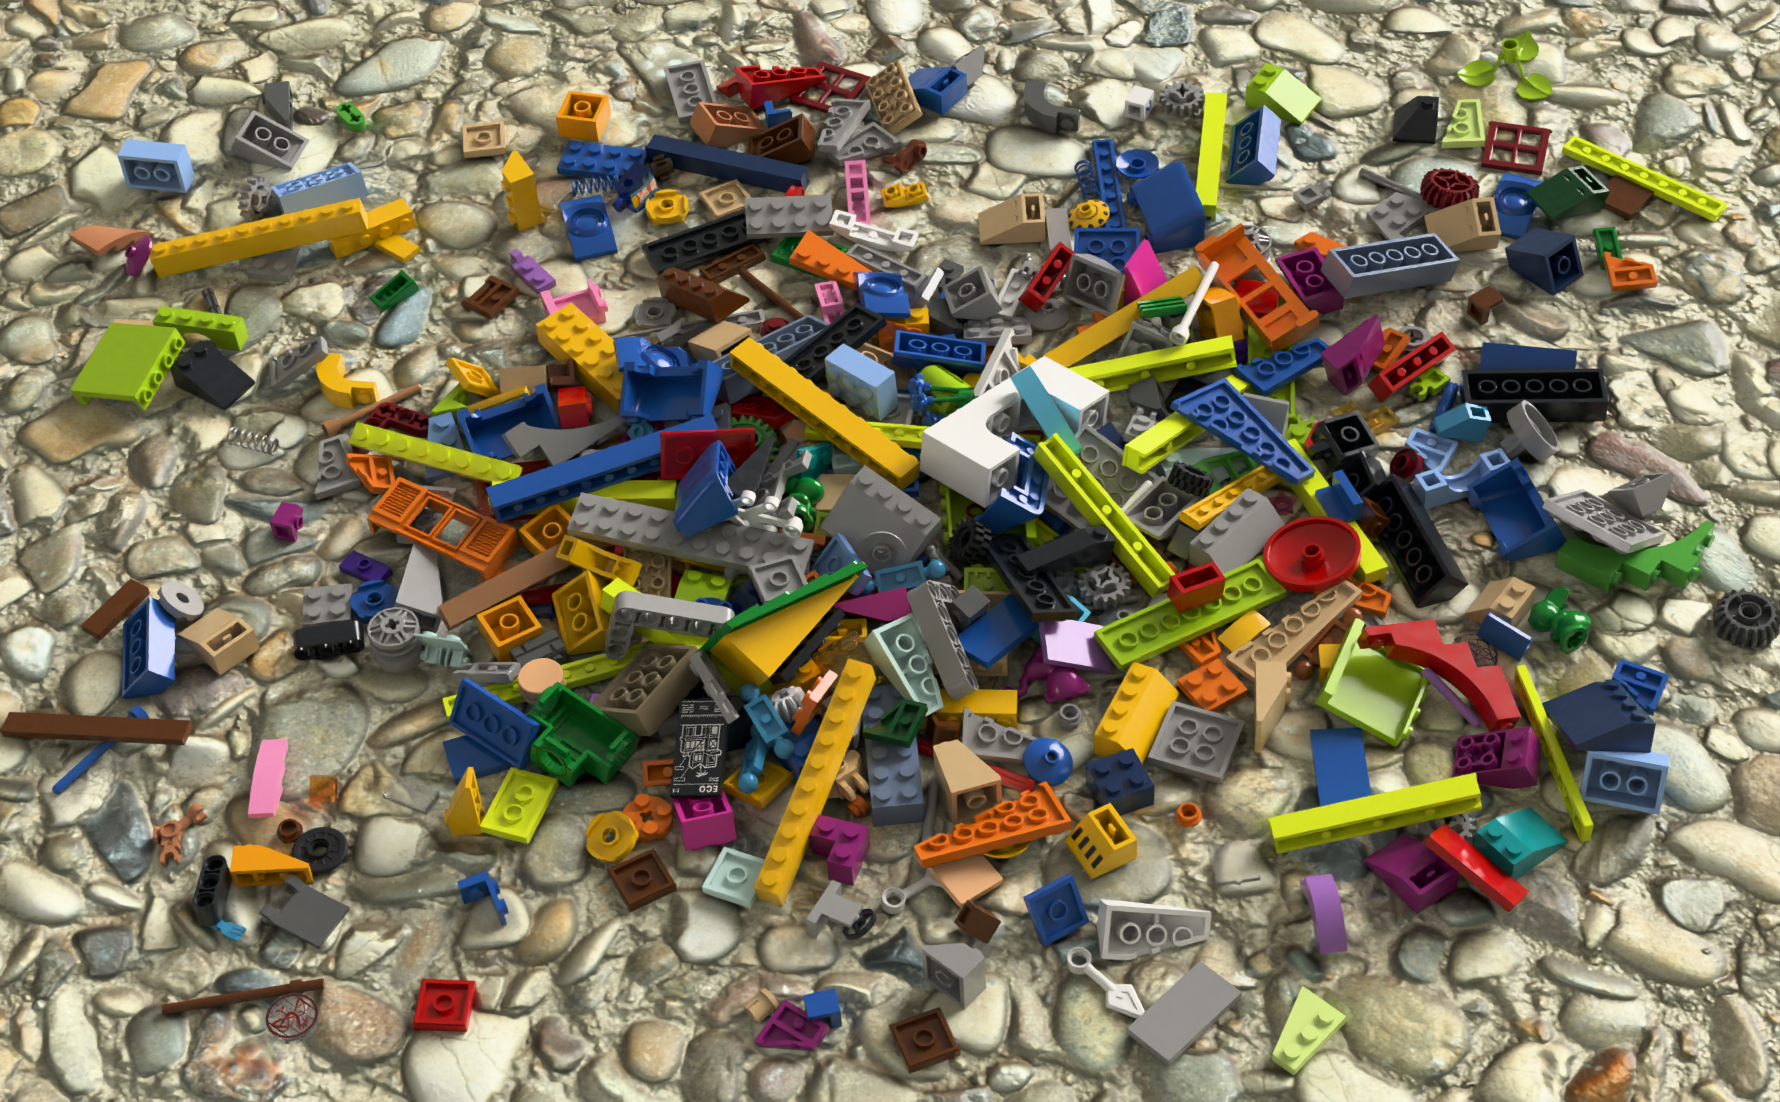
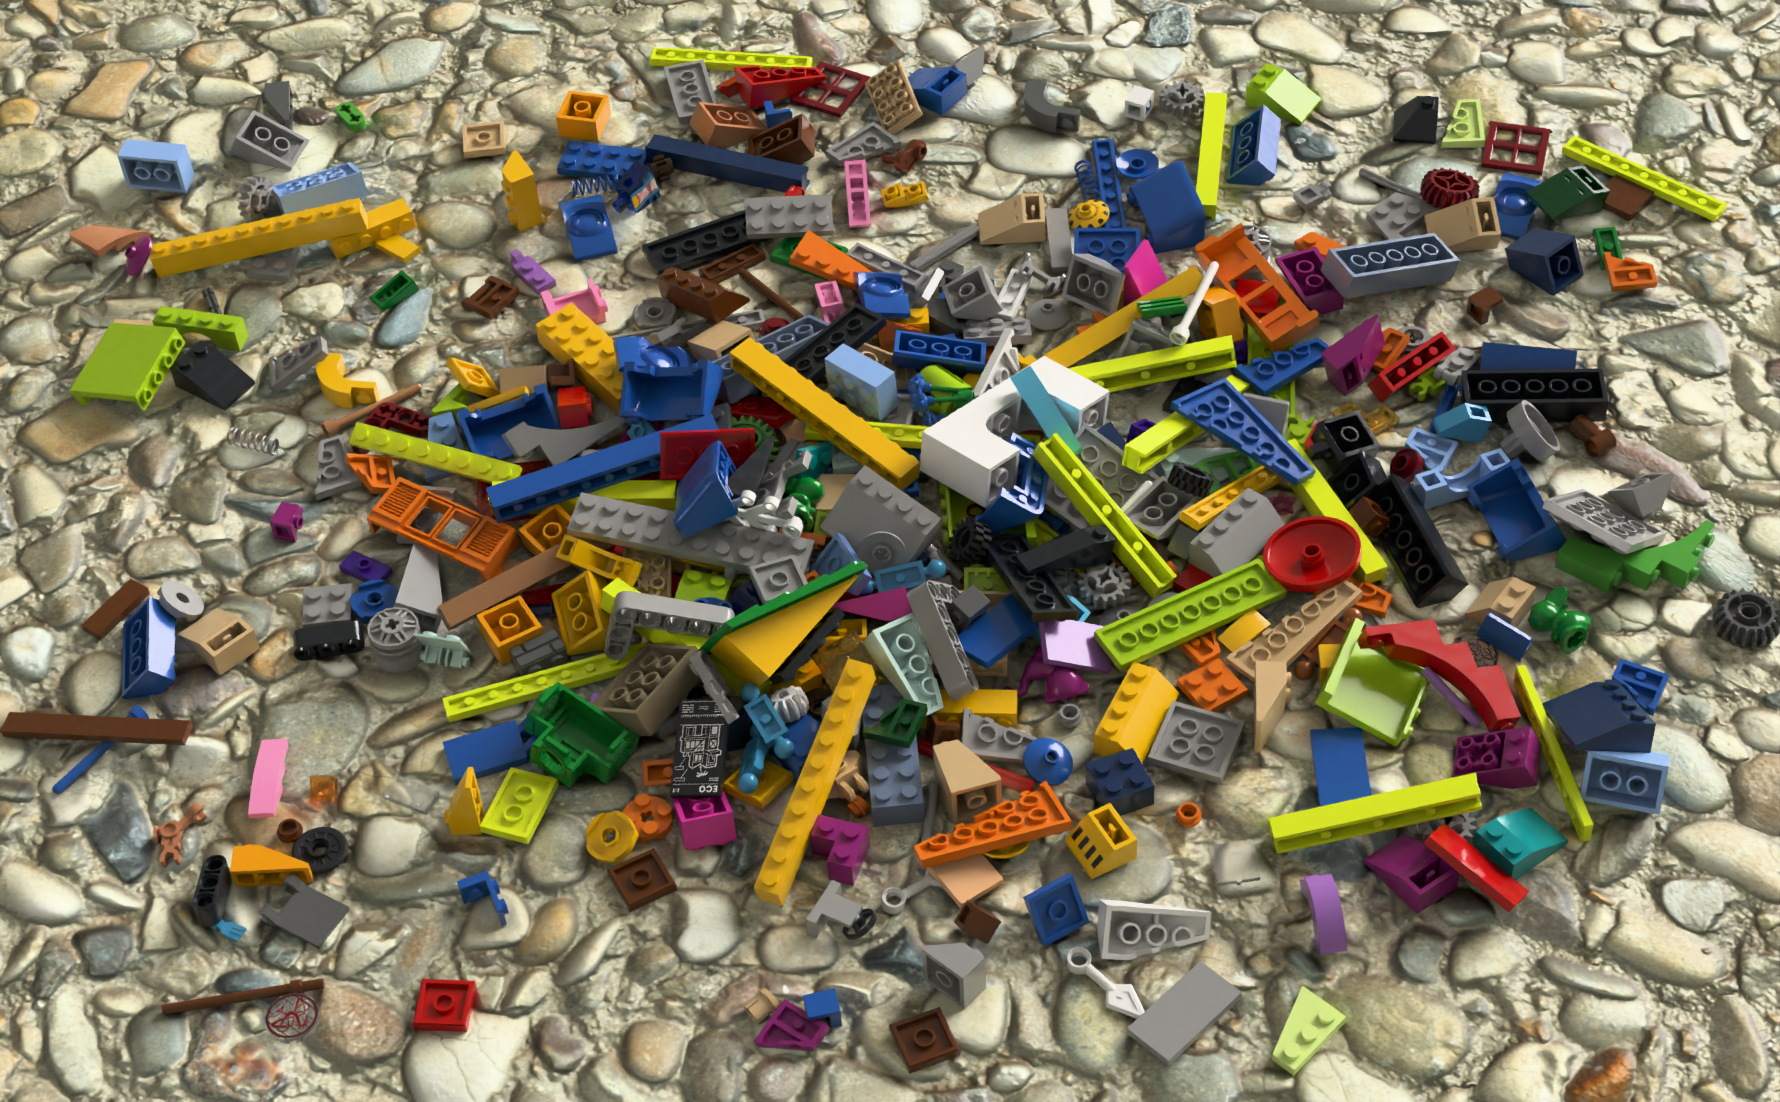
(487, 672): light grey hinge -> none
(493, 723): blue tile -> none
(537, 676): light nougat head -> none
(674, 214): yellow plate -> none
(724, 199): tan tile -> none
(725, 60): none -> neon yellow tile
(734, 877): light aqua plate -> none
(813, 701): orange plate -> none
(841, 123): light grey wing -> none
(871, 236): white slope -> none
(945, 247): none -> light grey axle
(1047, 277): red brick -> none
(1139, 424): light grey hinge -> none
(1149, 396): dark grey slope -> none
(1196, 587): red brick -> none
(1340, 499): blue panel -> none
(1451, 369): none -> light grey plate
(1521, 48): lime plant -> none
(1595, 440): none -> reddish brown piece

